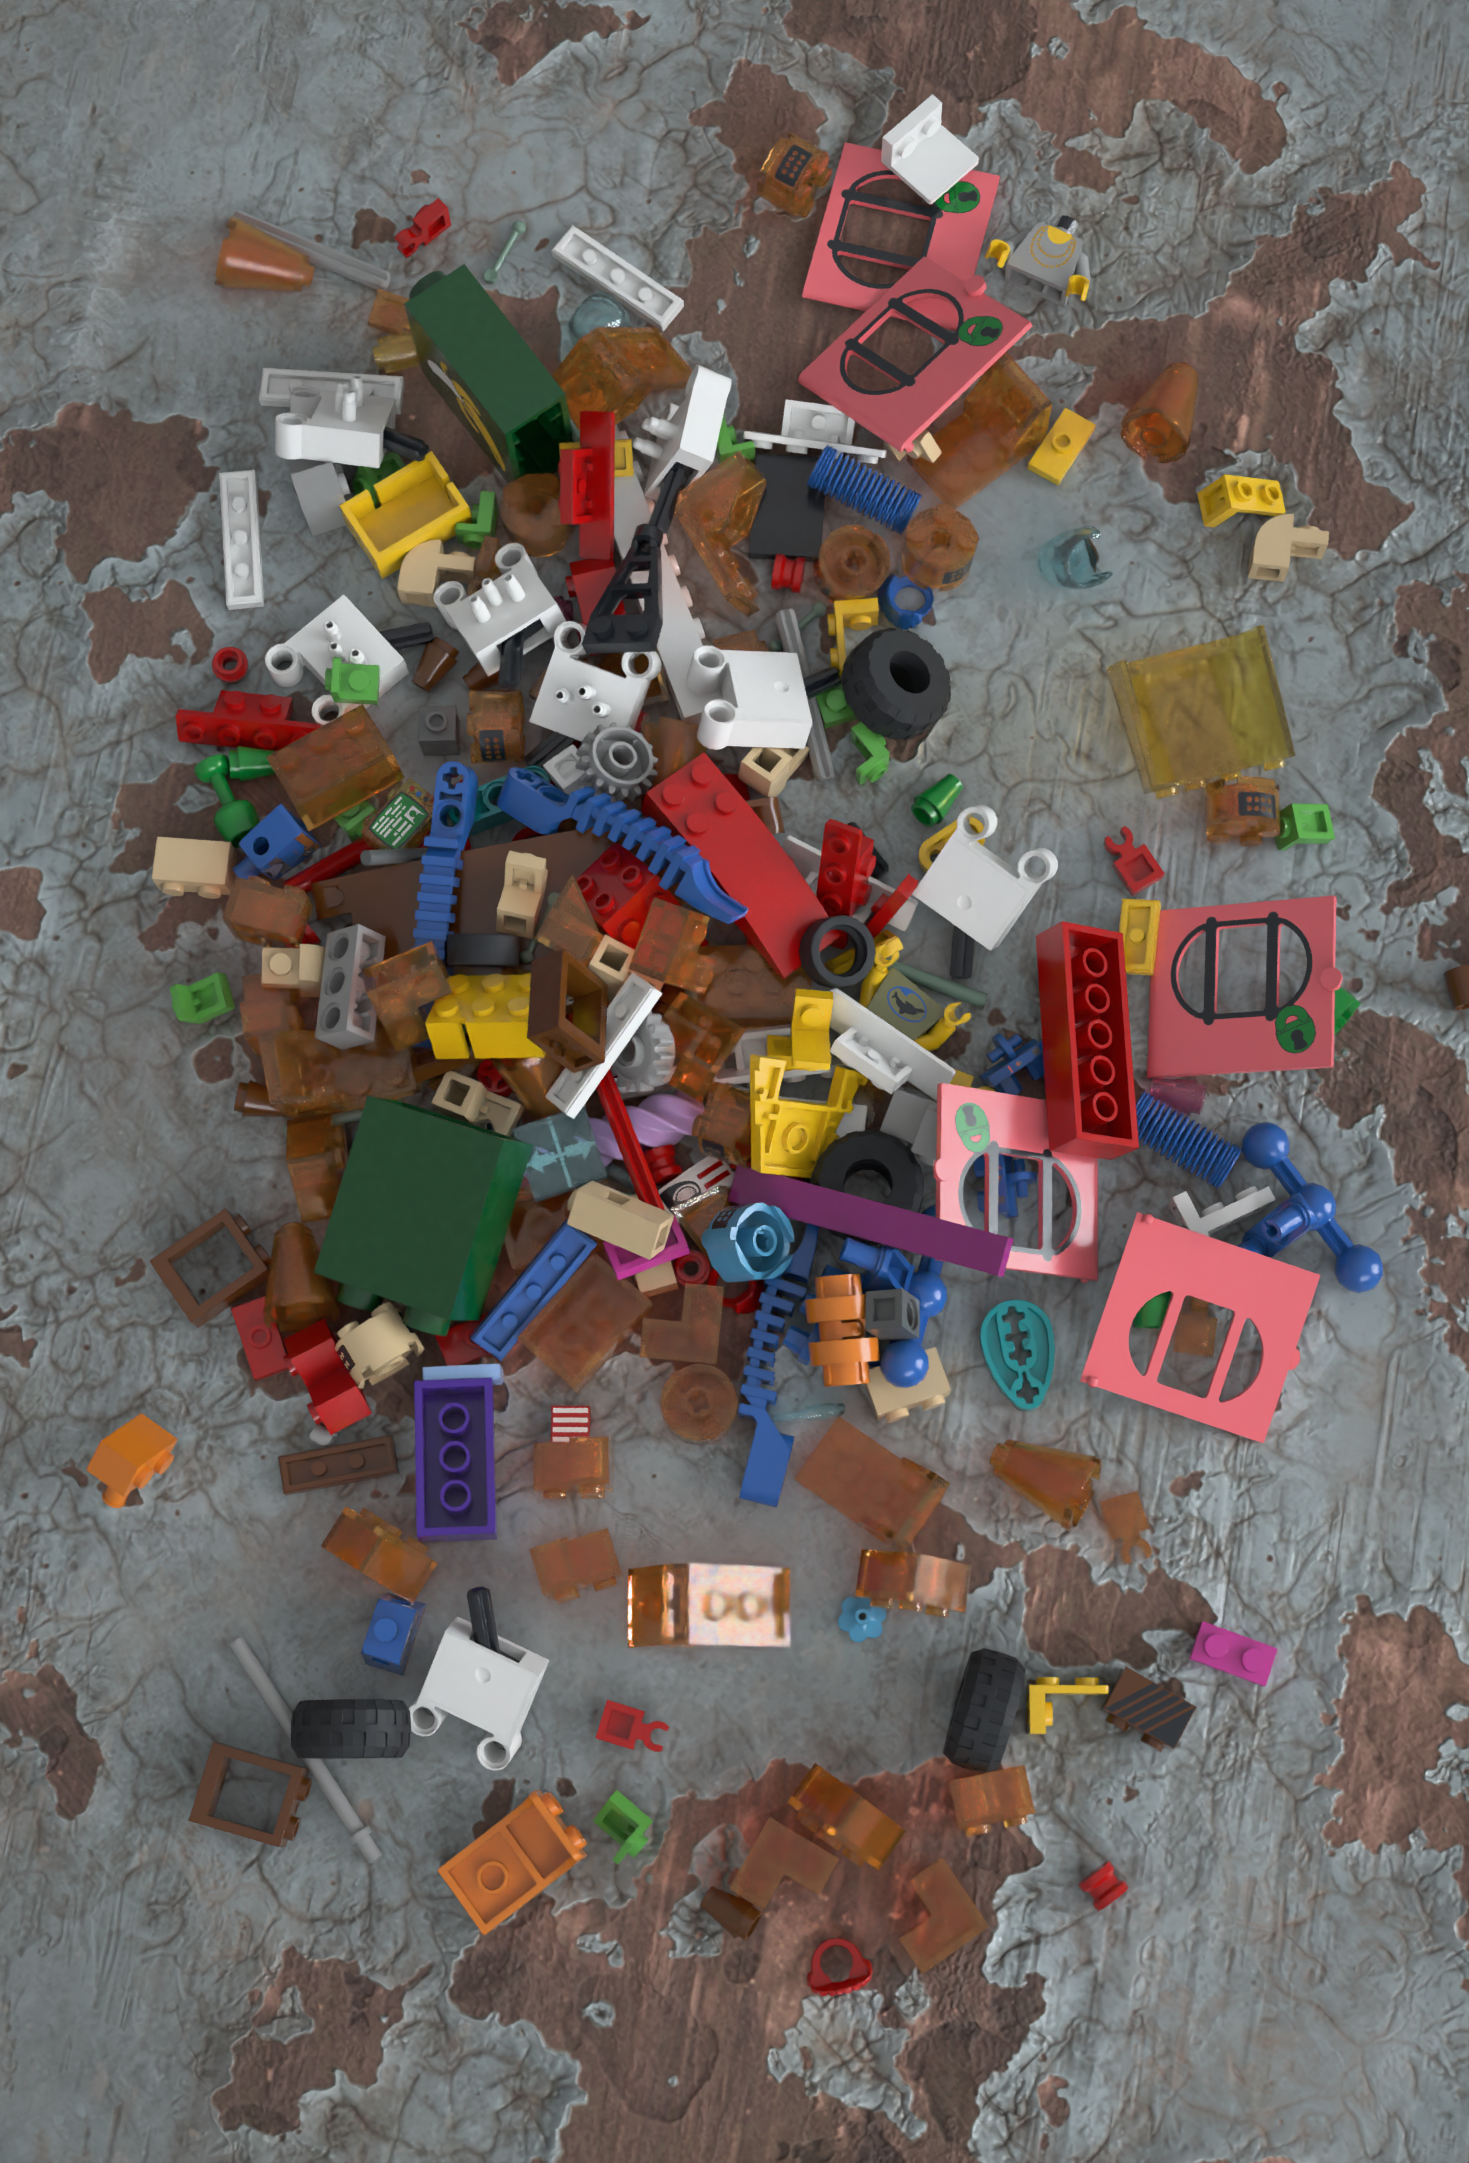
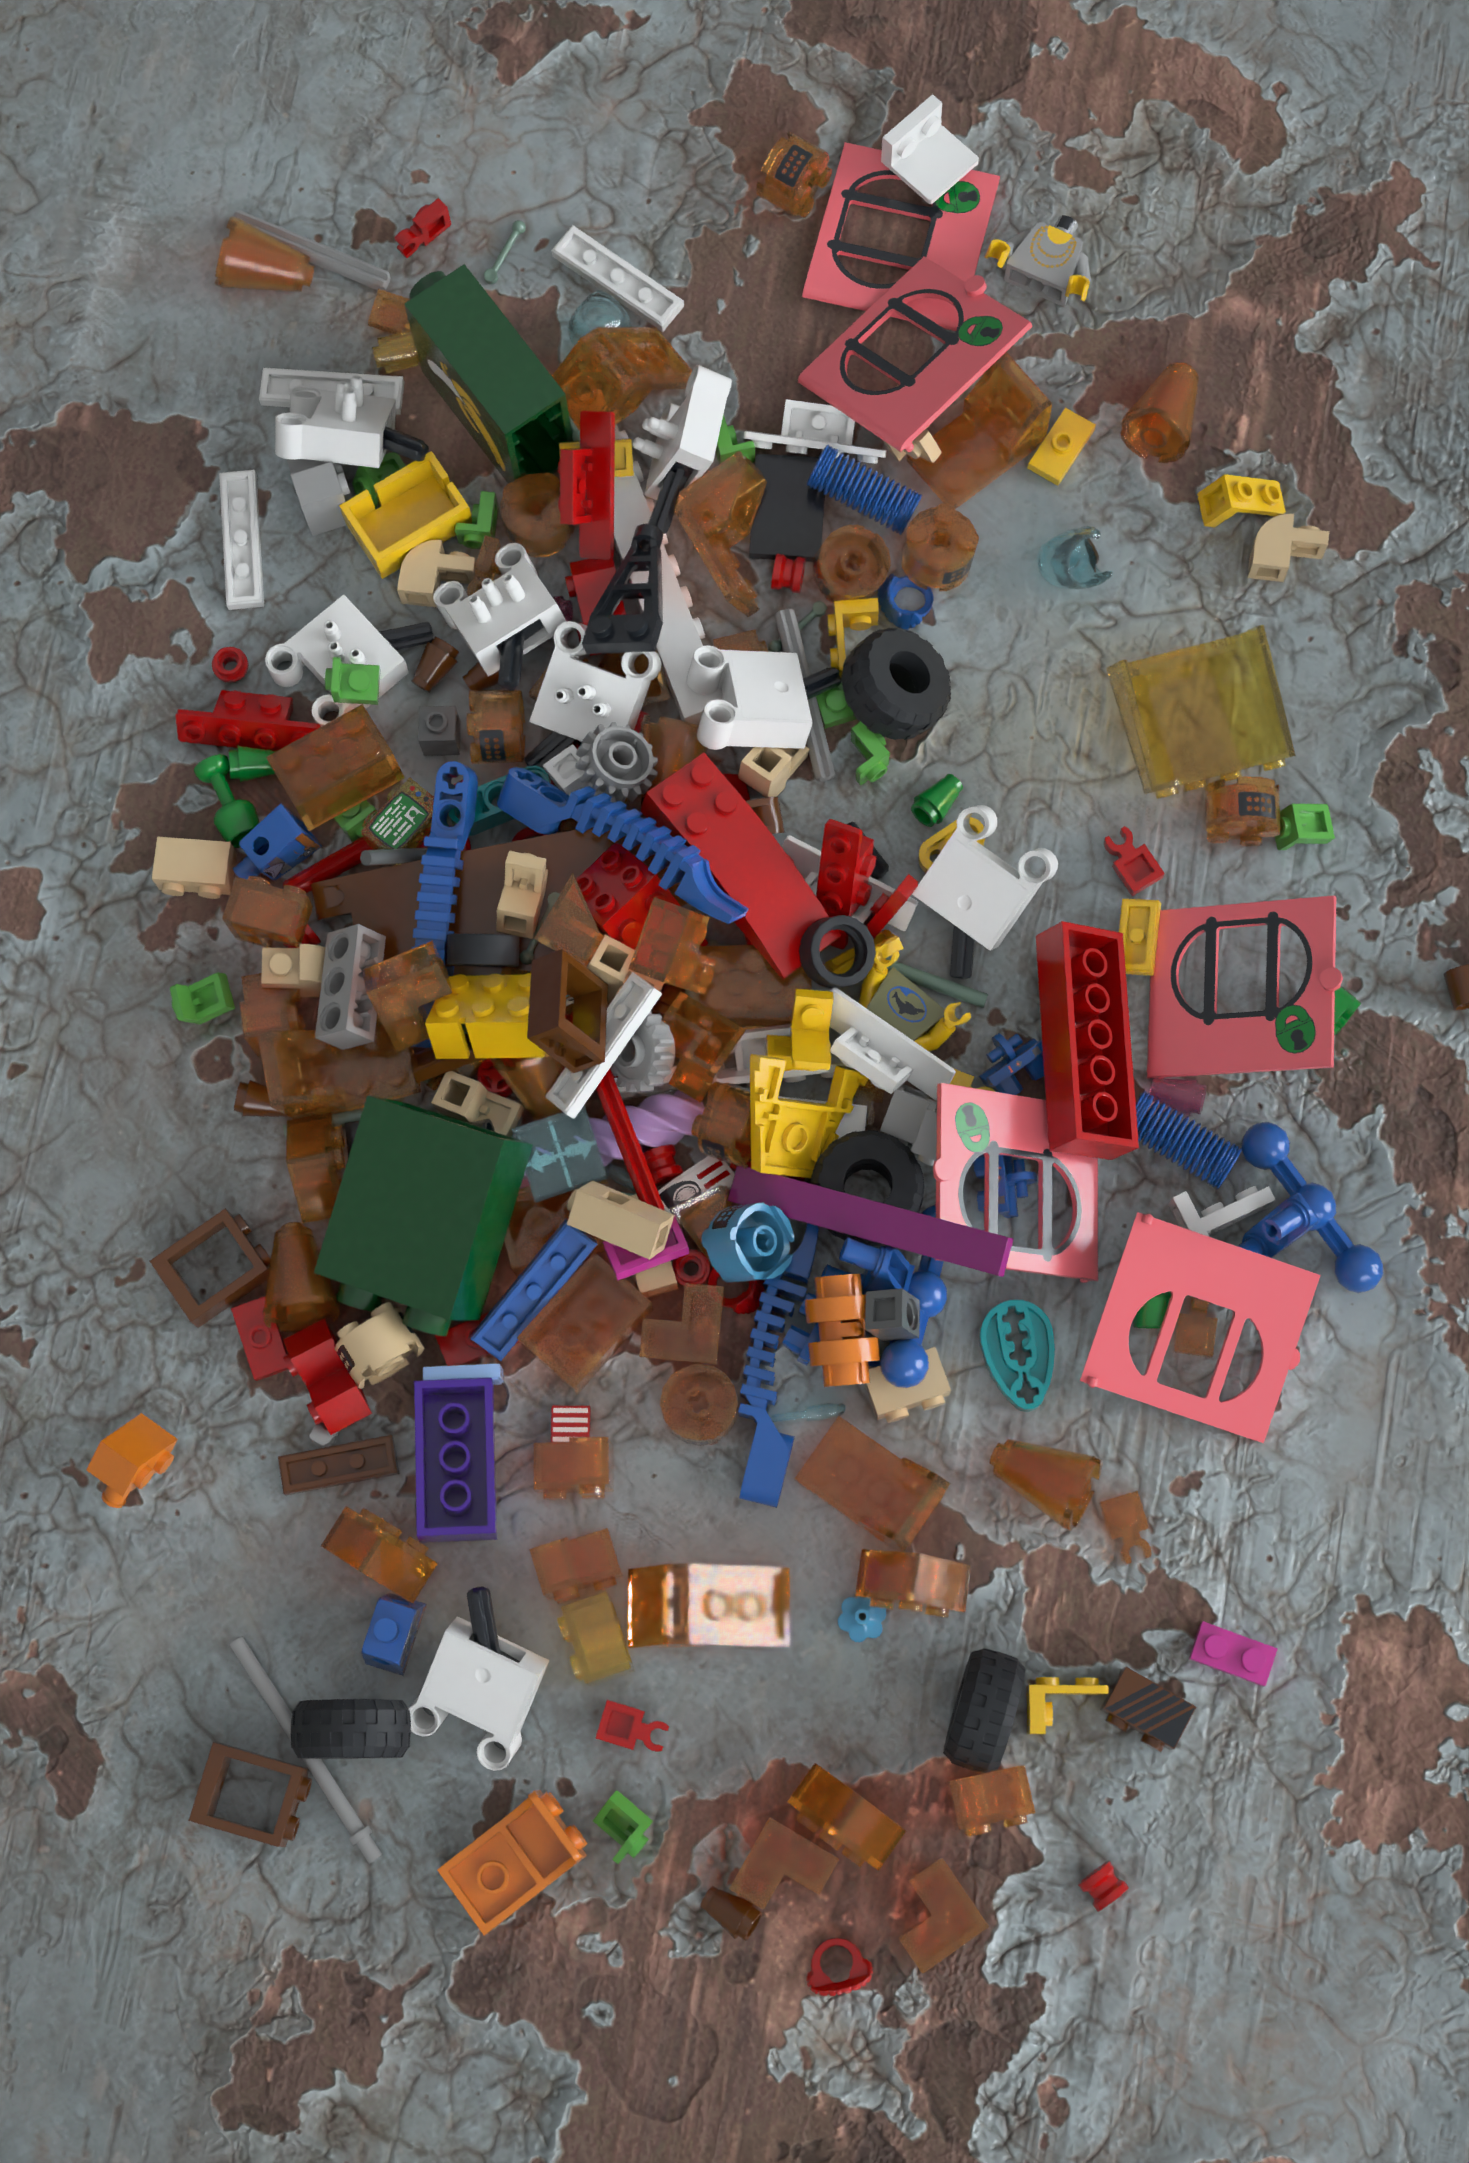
(596, 1638): none -> clear yellow brick

